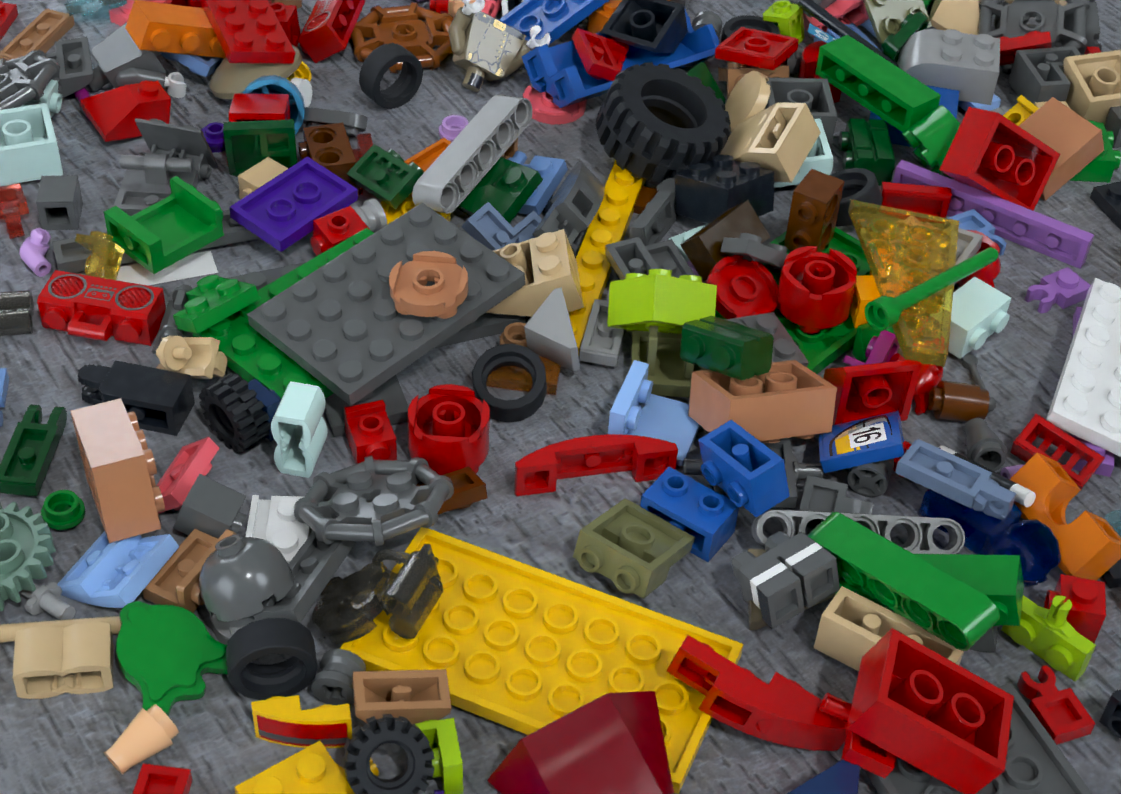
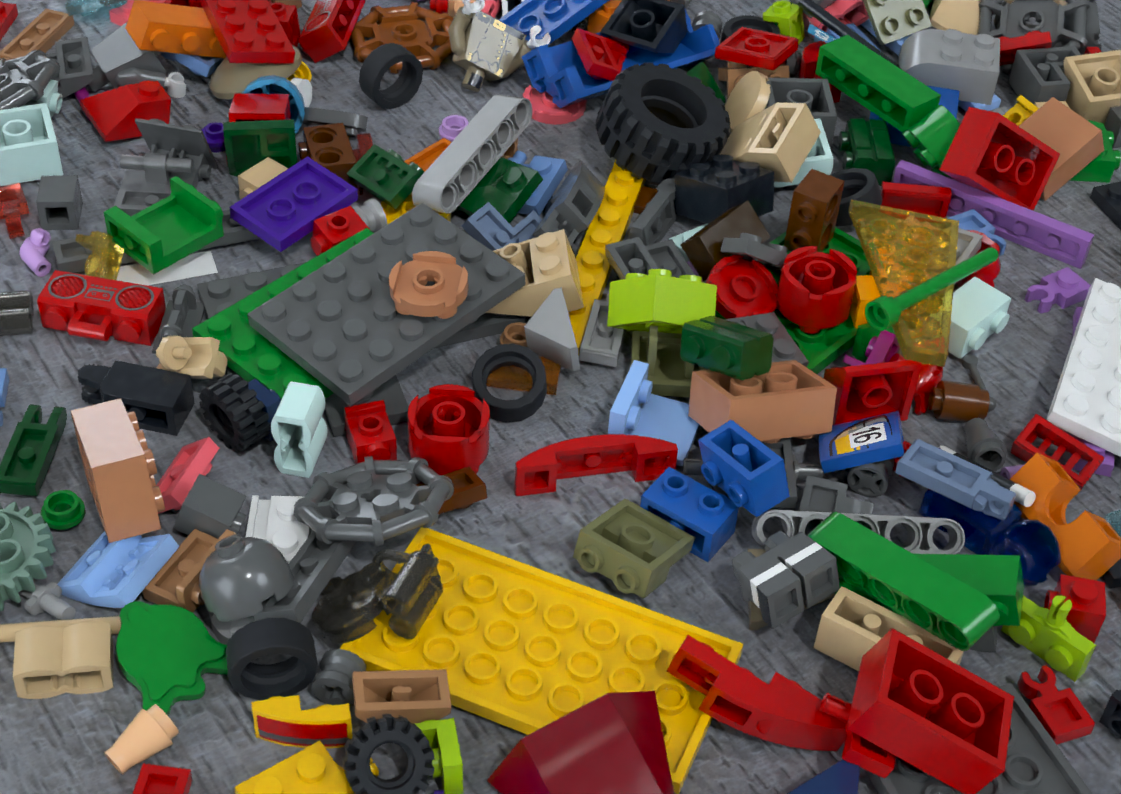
(213, 302): green plate -> none
(910, 25): dark green plate -> none

